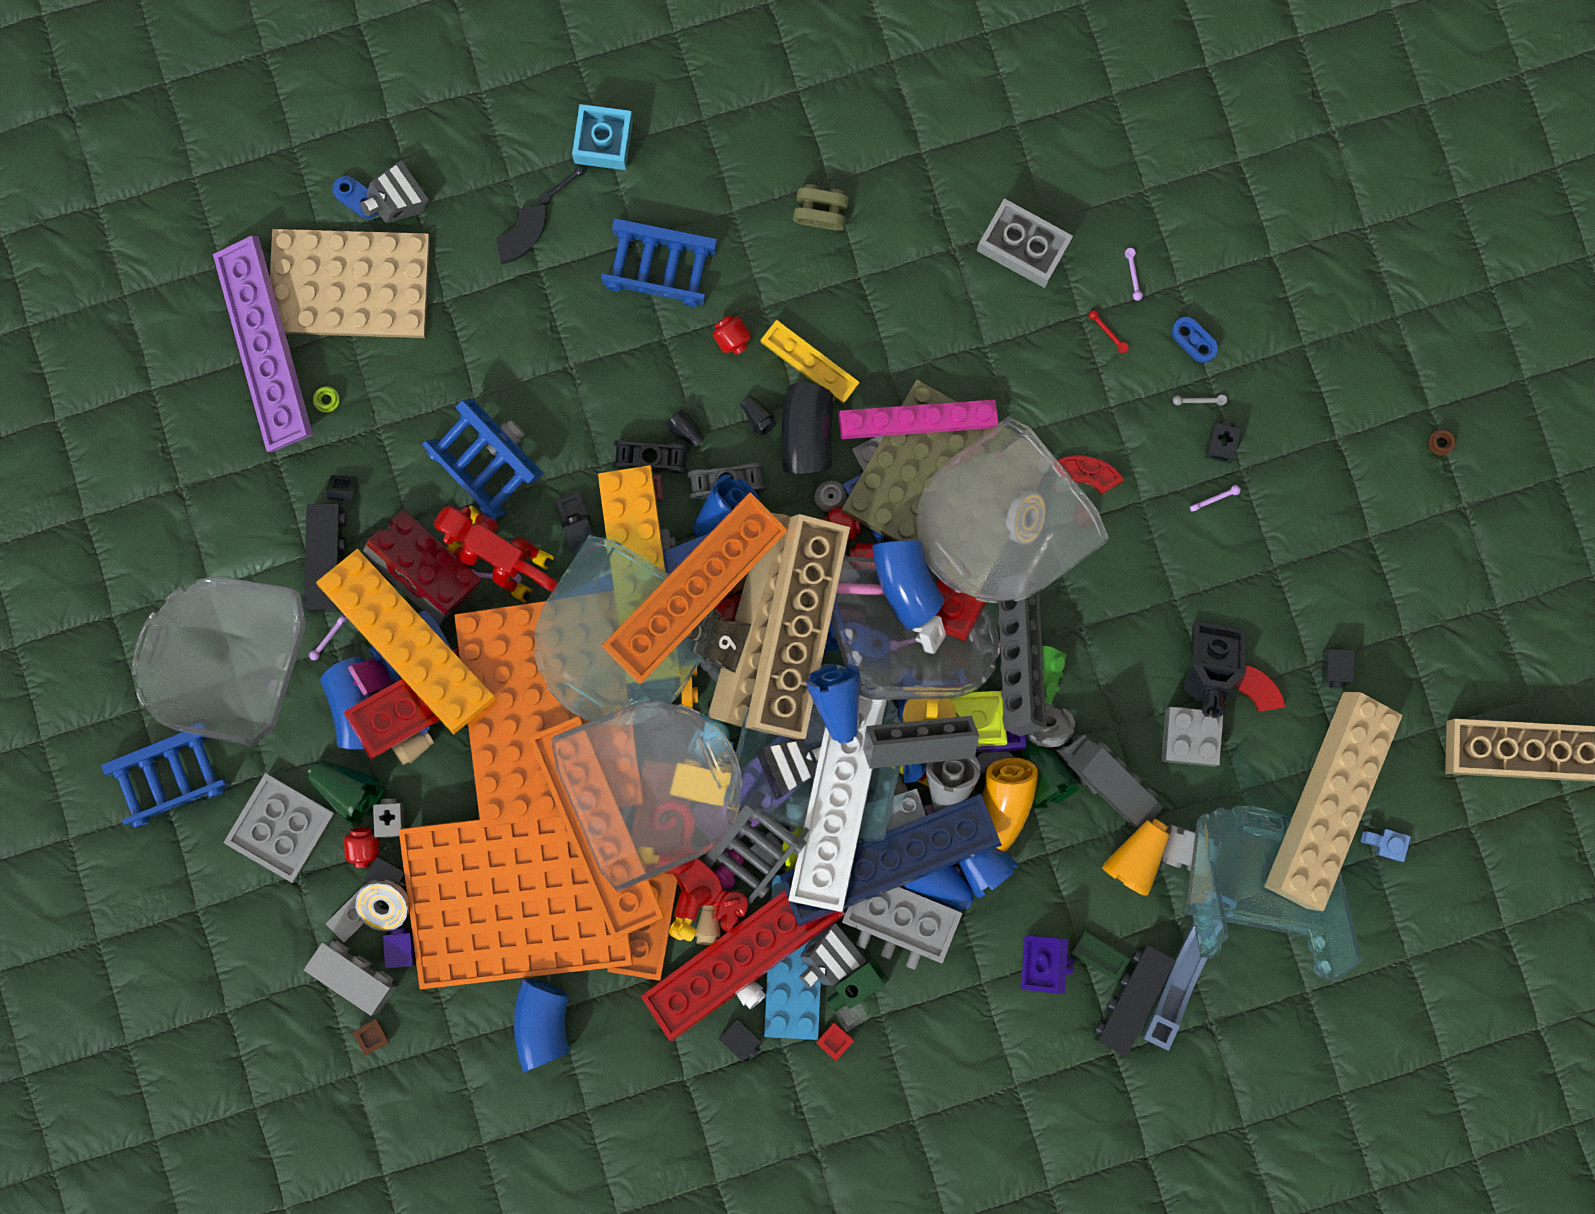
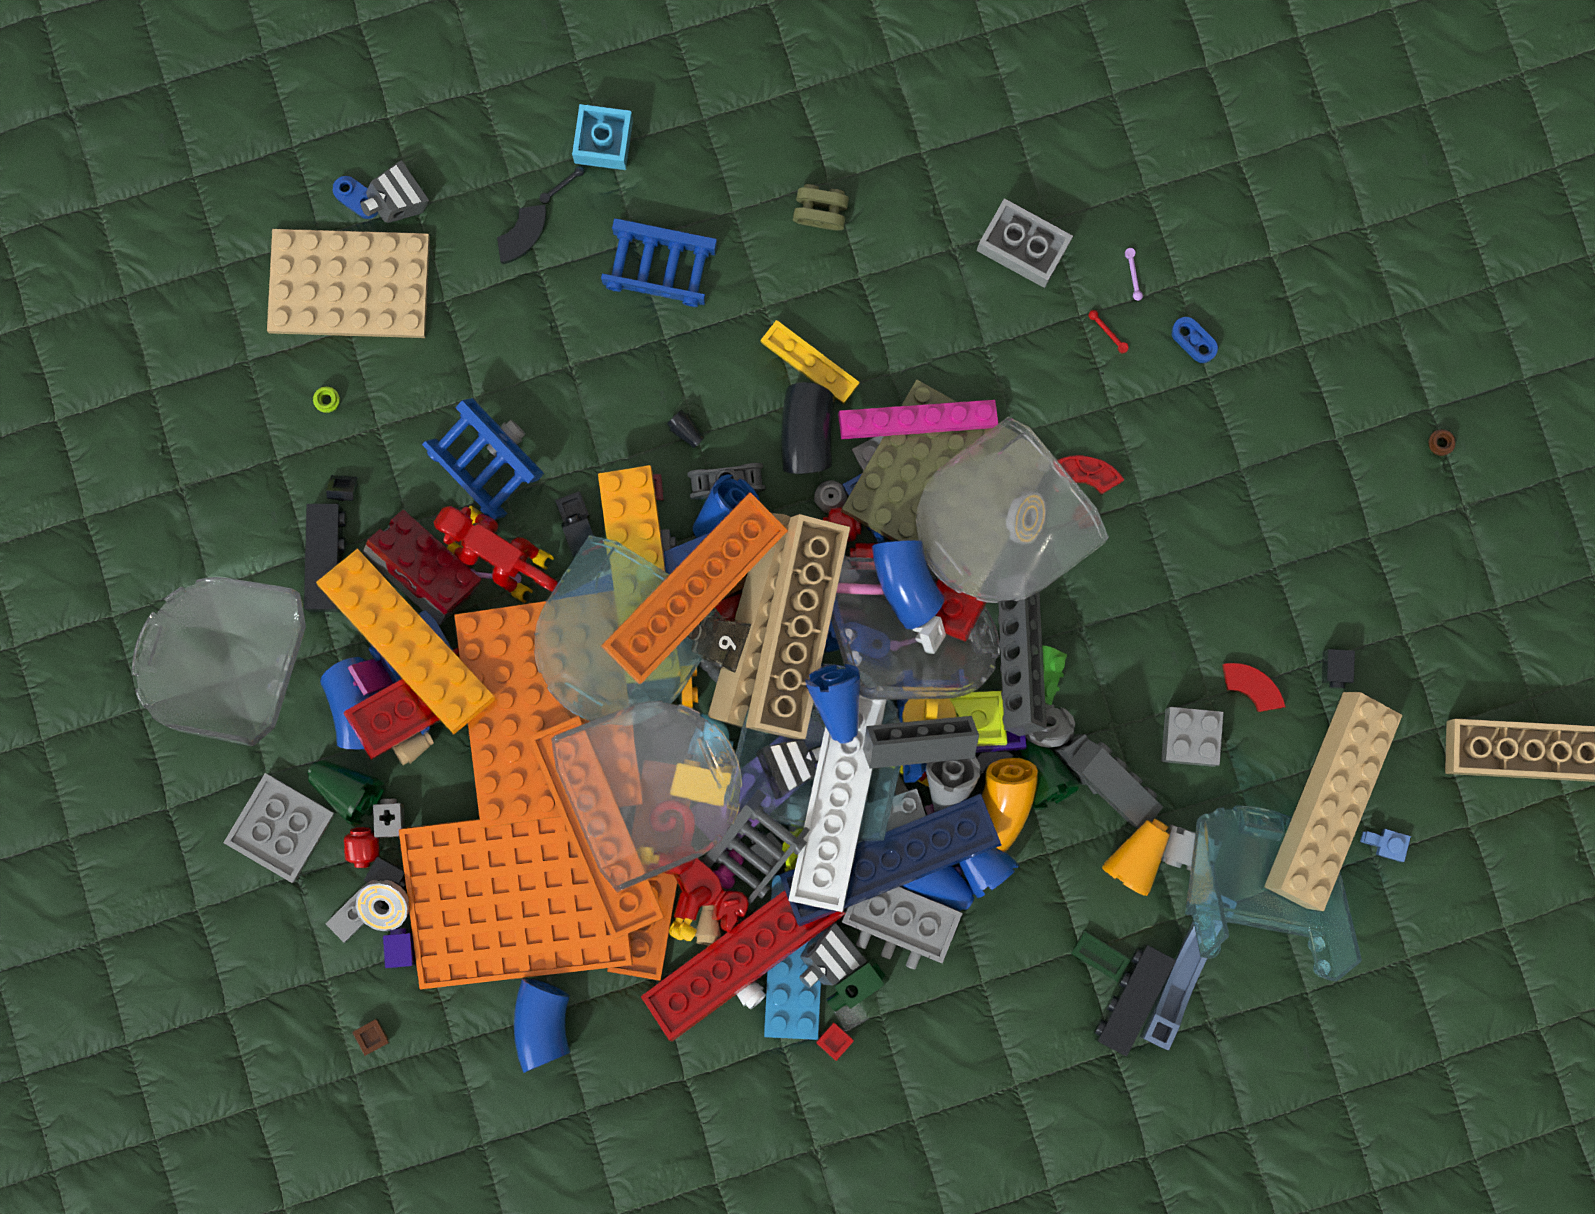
(145, 759): blue fence -> none
(262, 344): medium lavender plate -> none
(314, 654): lavender hinge -> none
(351, 977): light grey brick -> none
(665, 461): black piece -> none
(731, 334): red head -> none
(741, 1040): black brick -> none
(758, 416): black cone -> none
(1045, 964): dark purple tile -> none
(1215, 449): black brick -> none
(1215, 666): black plate -> none
(1220, 400): light grey hinge -> none
(1235, 490): lavender hinge -> none

